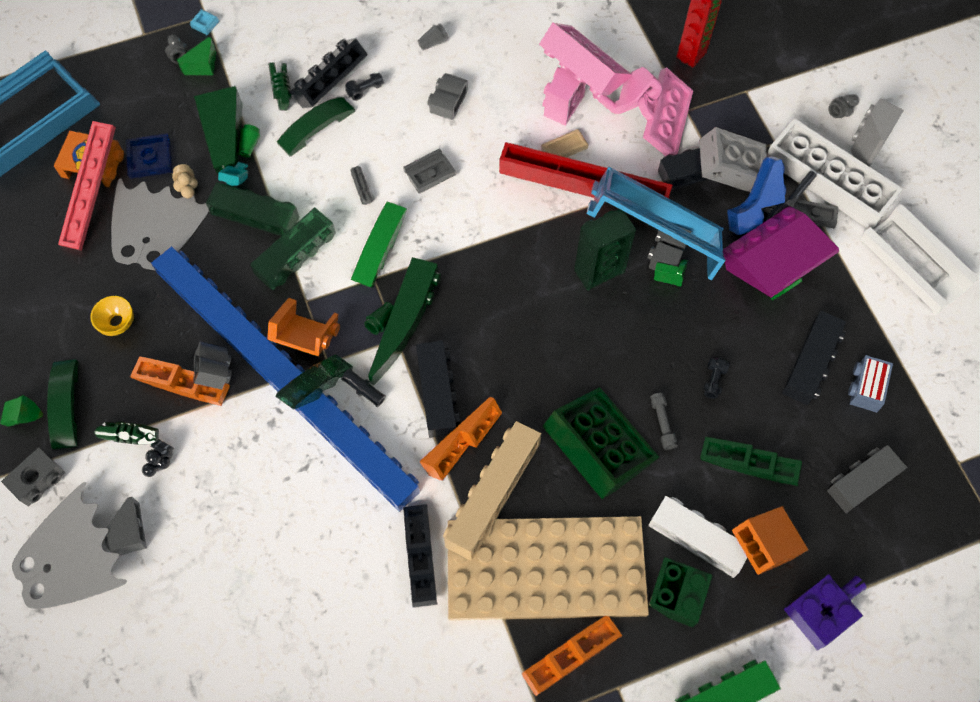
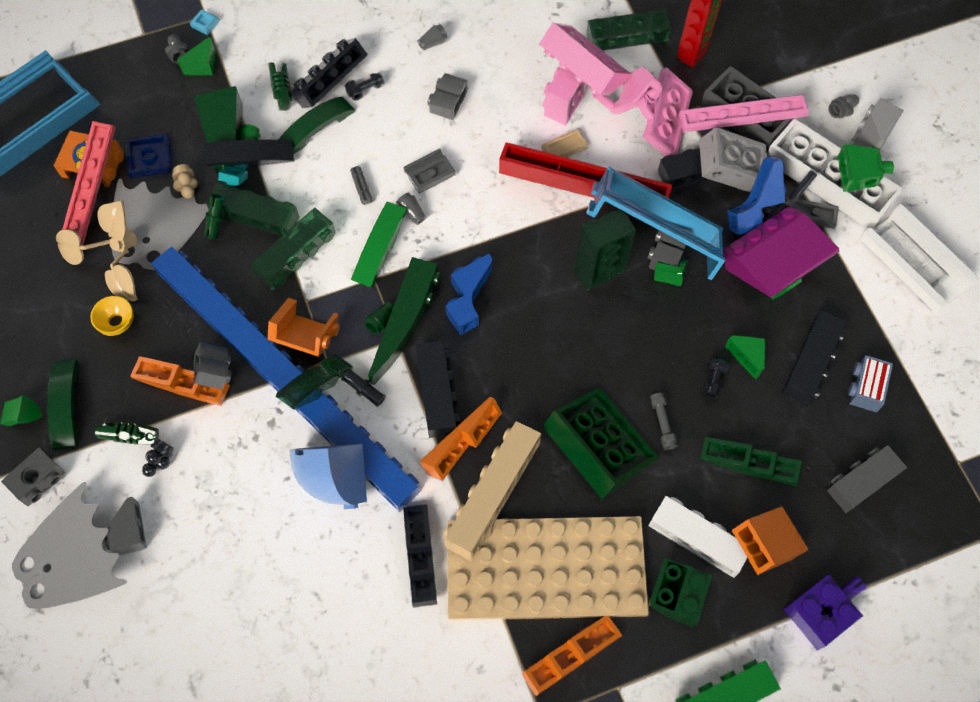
(112, 220): none -> tan plant
(214, 216): none -> dark green pin
(249, 152): none -> black slope
(331, 473): none -> medium blue brick
(414, 210): none -> dark grey cone
(467, 283): none -> blue arch
(629, 29): none -> clear green brick
(734, 88): none -> dark grey brick
(743, 113): none -> bright pink tile
(748, 352): none -> green slope
(861, 167): none -> green torso

